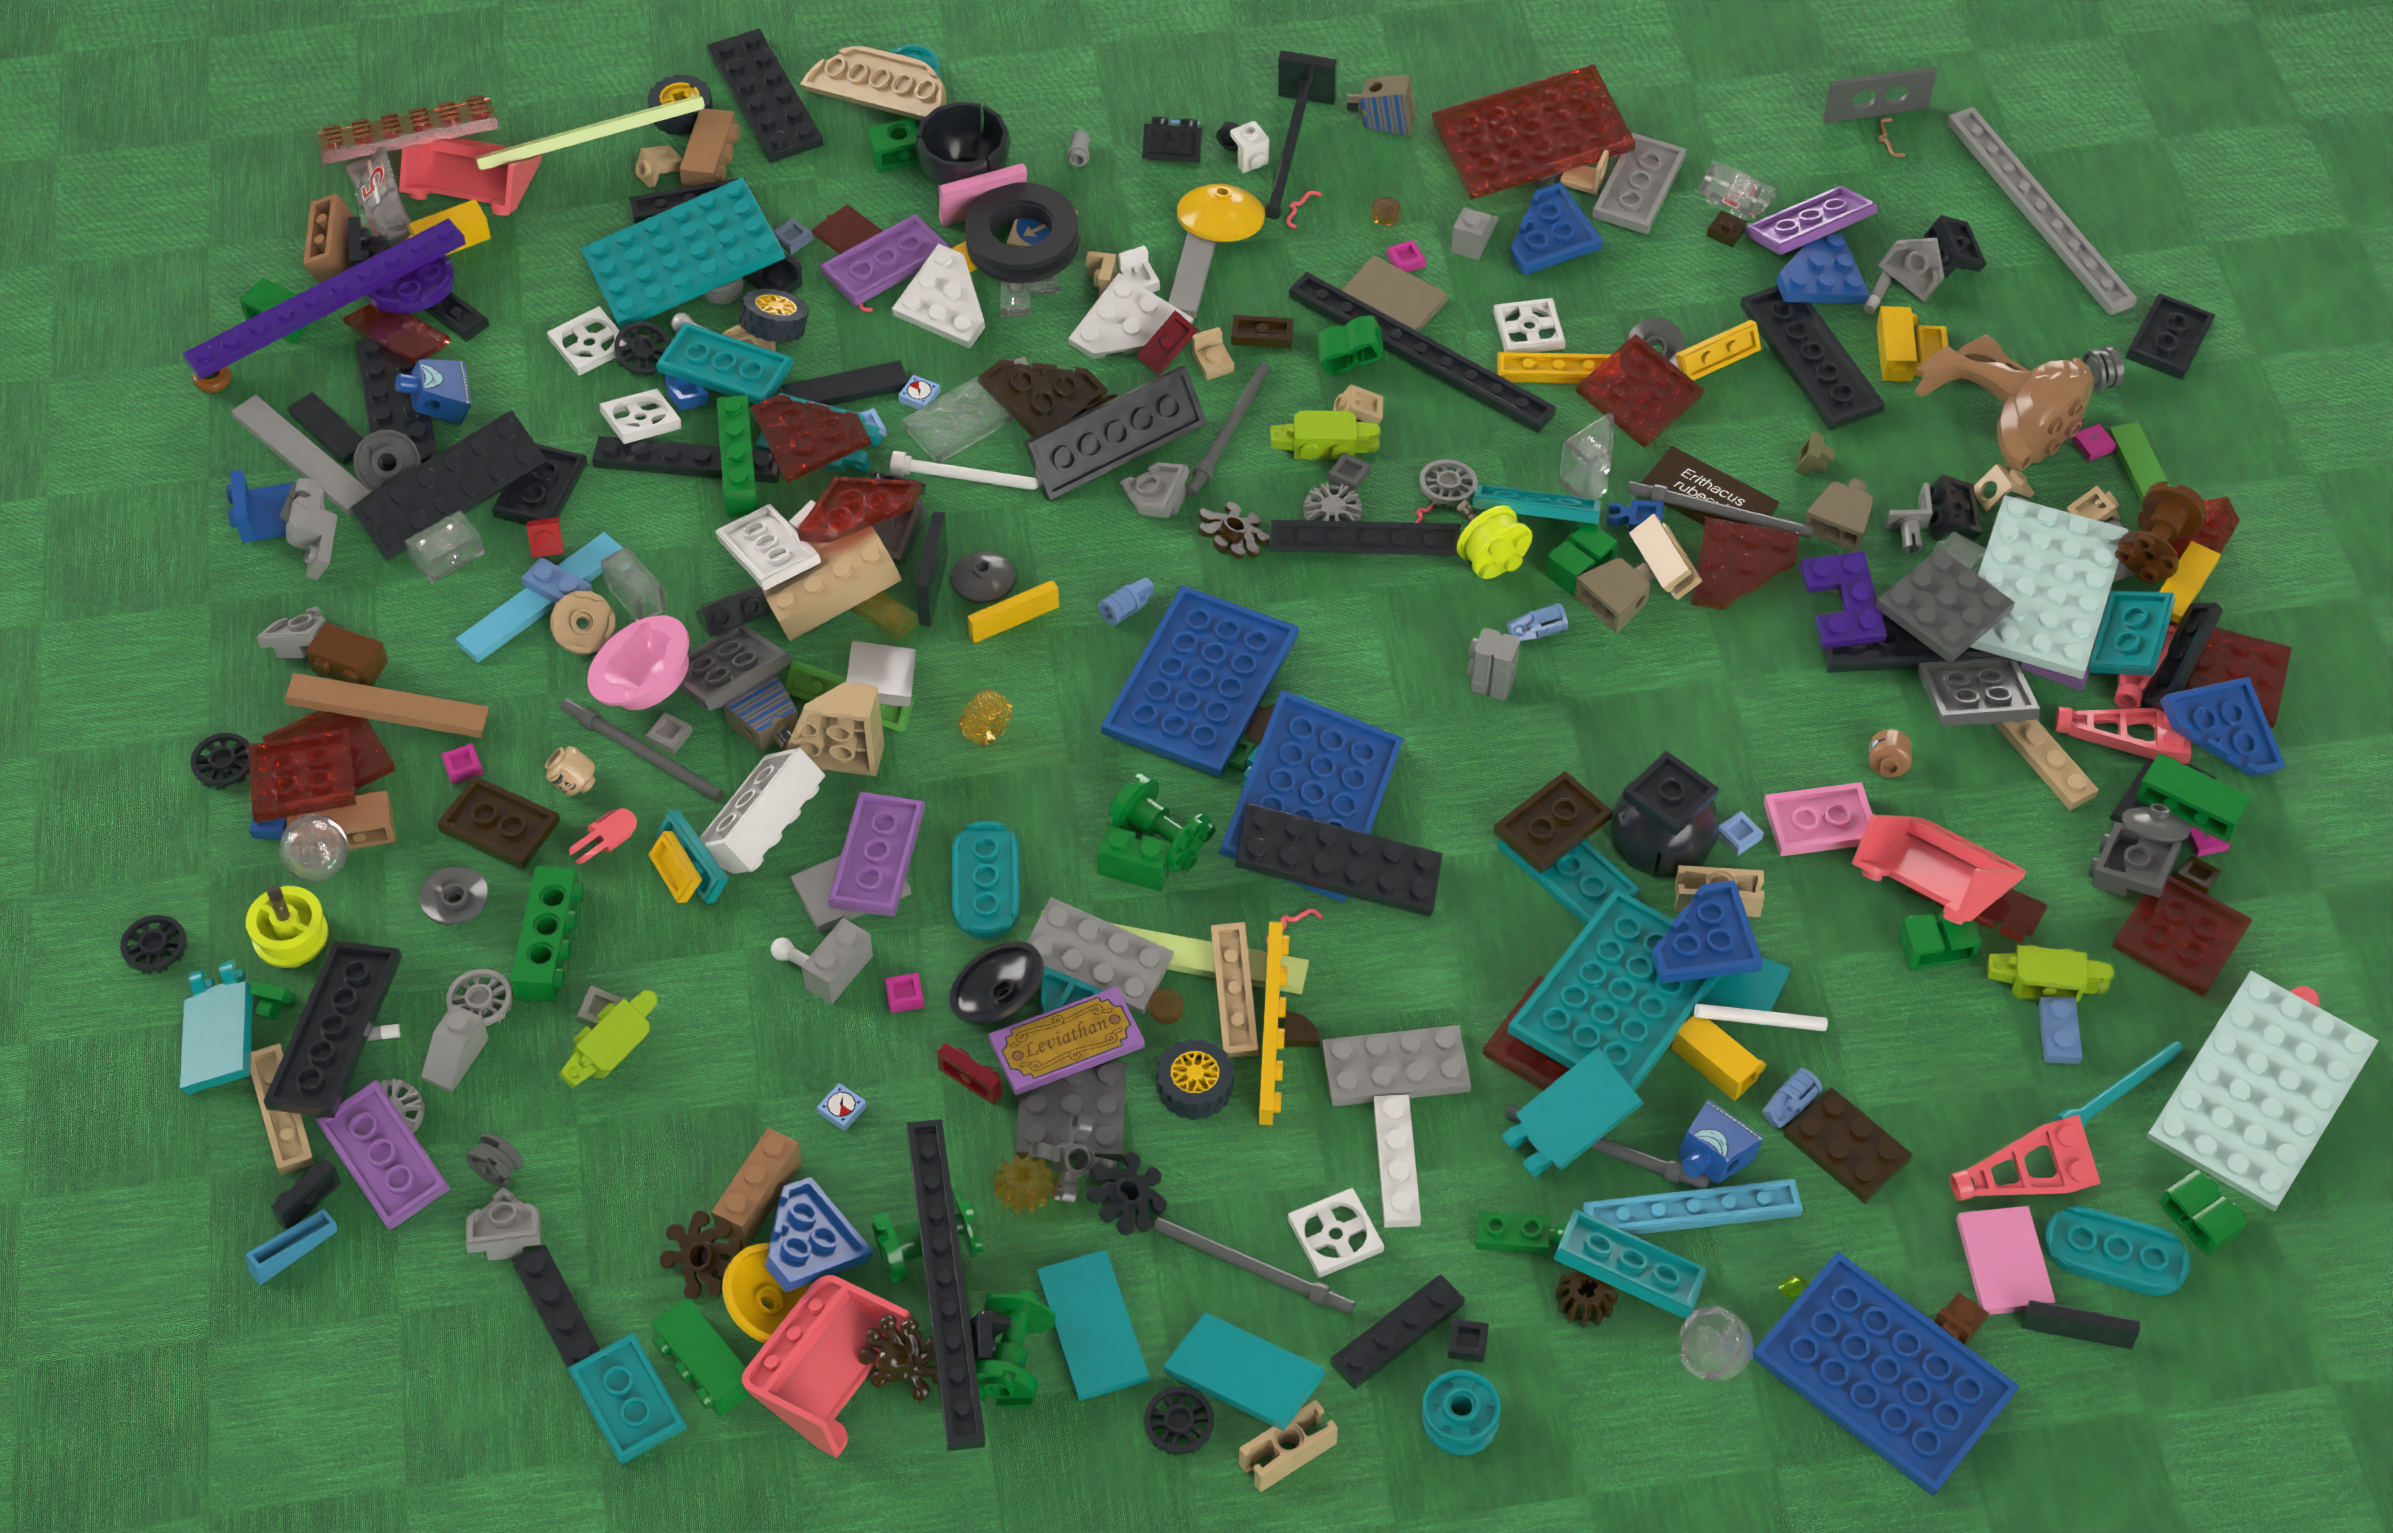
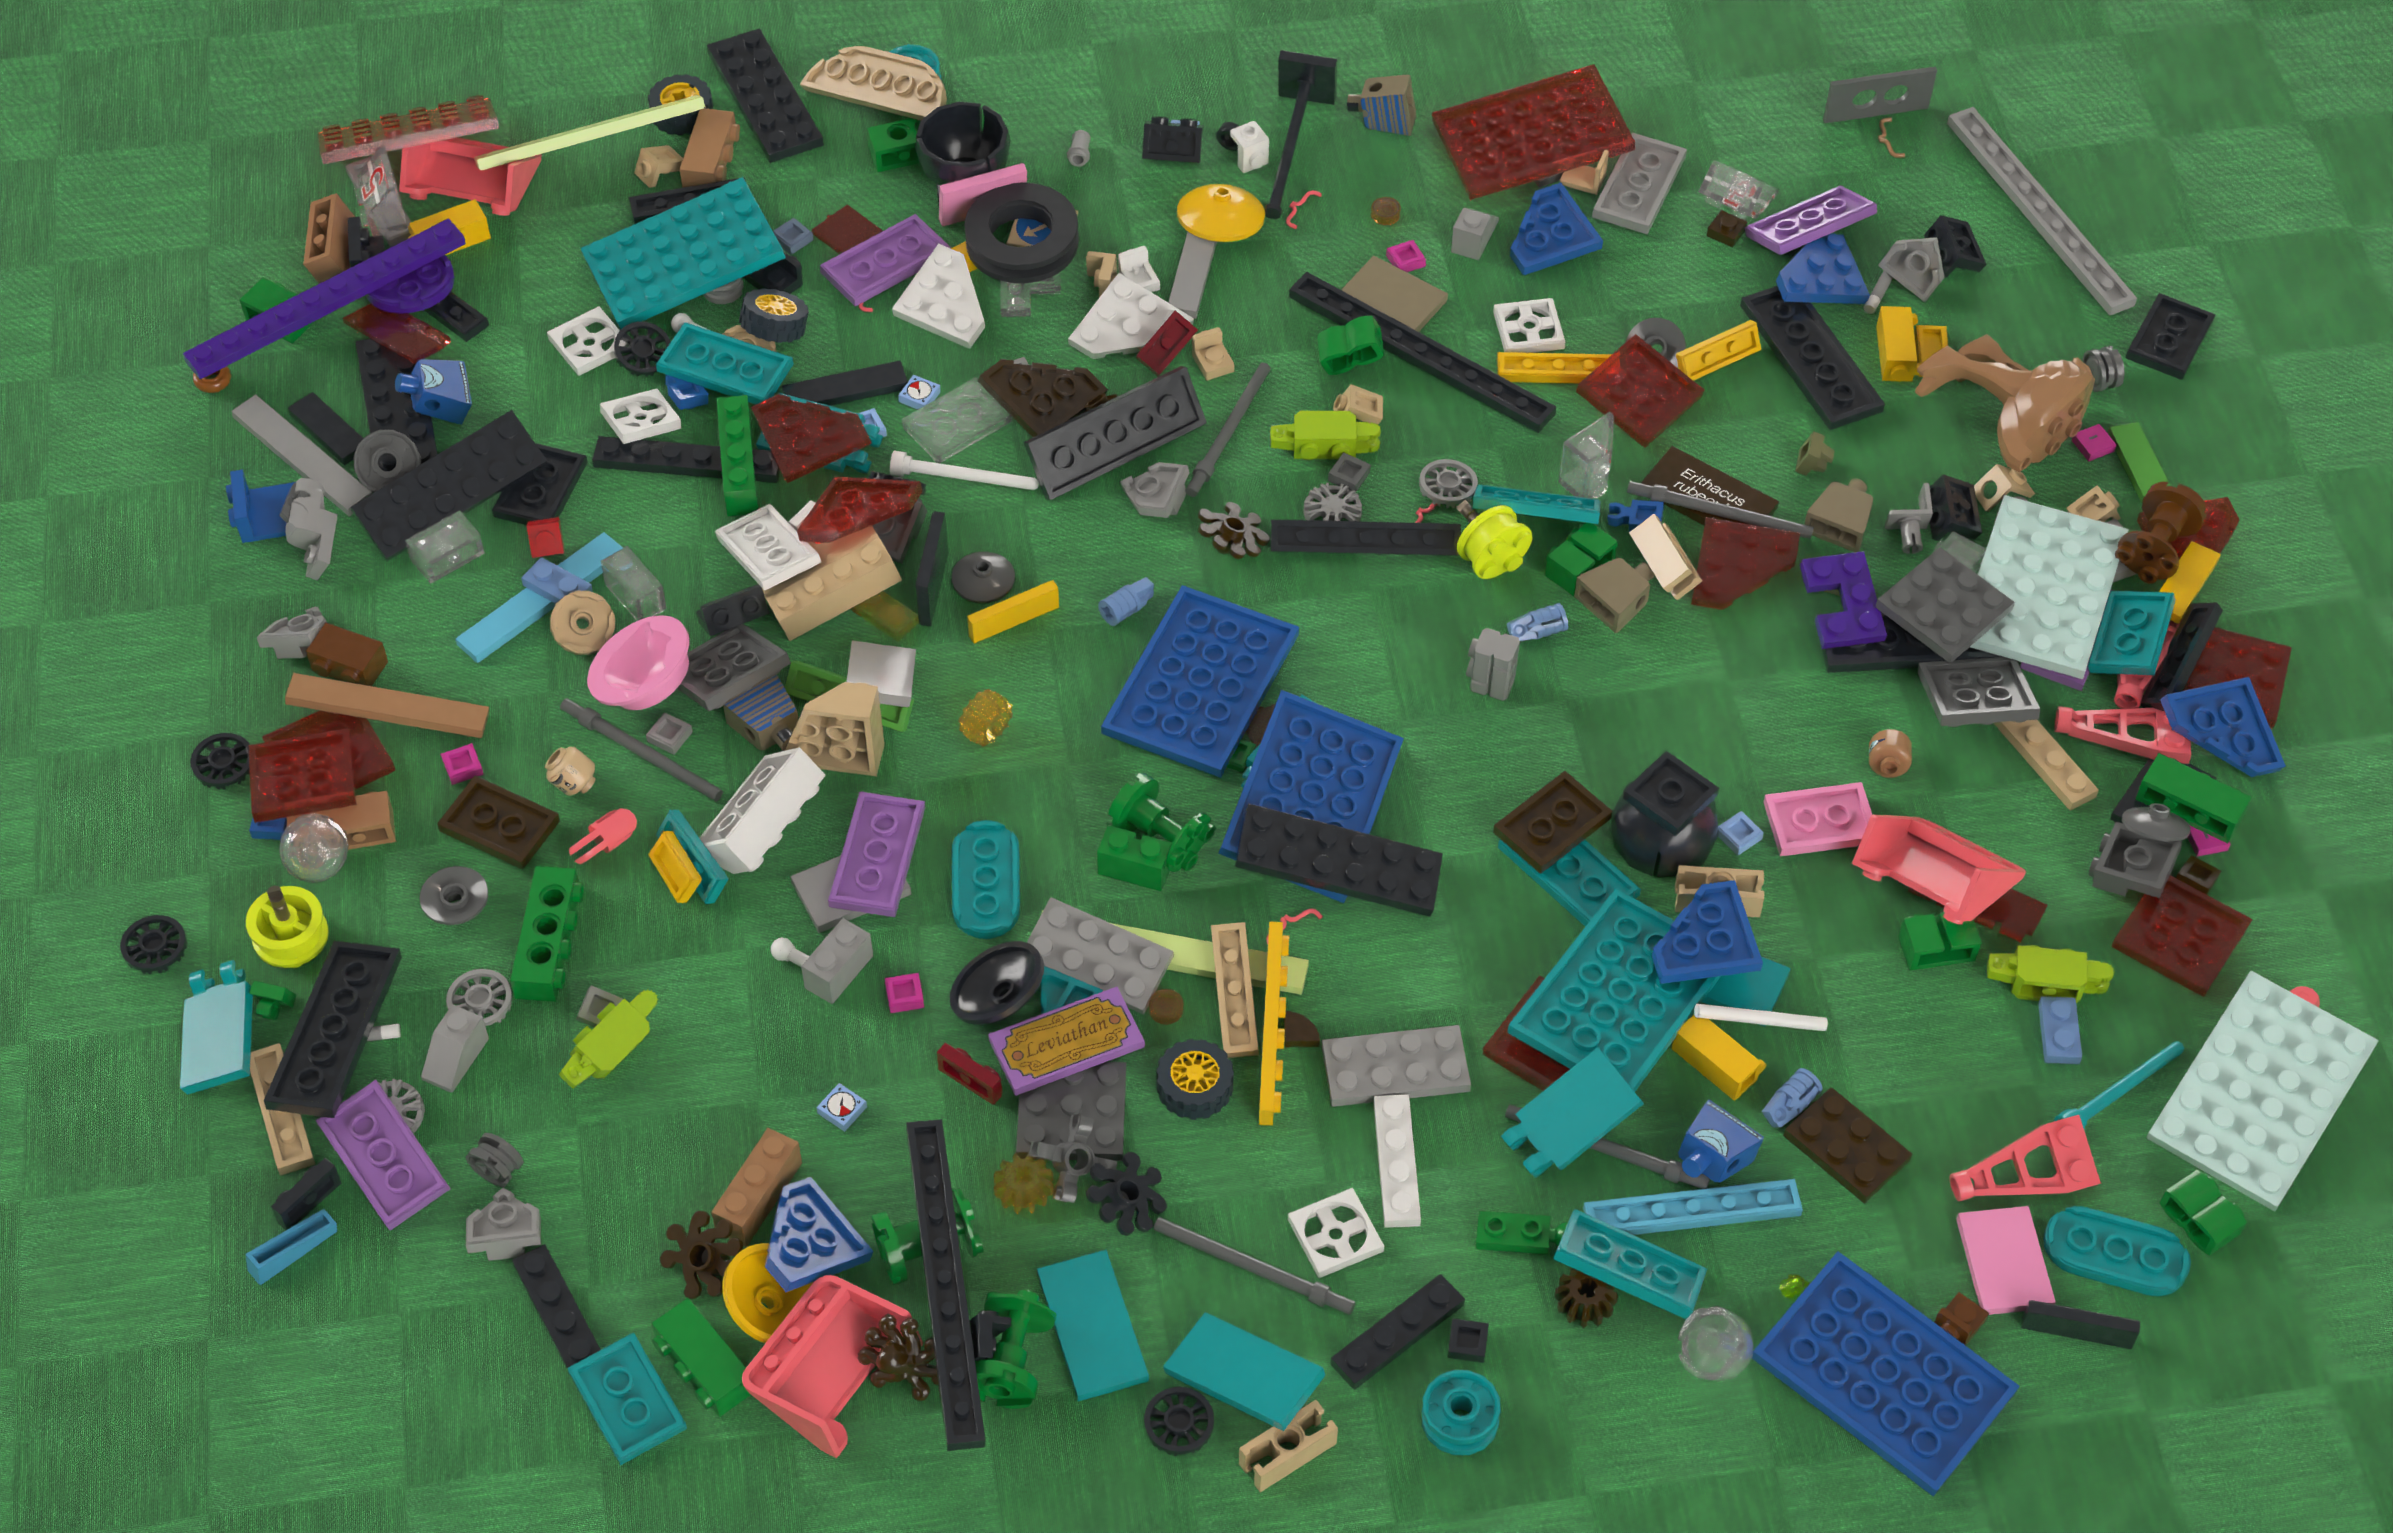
(1262, 331): dark brown plate -> none

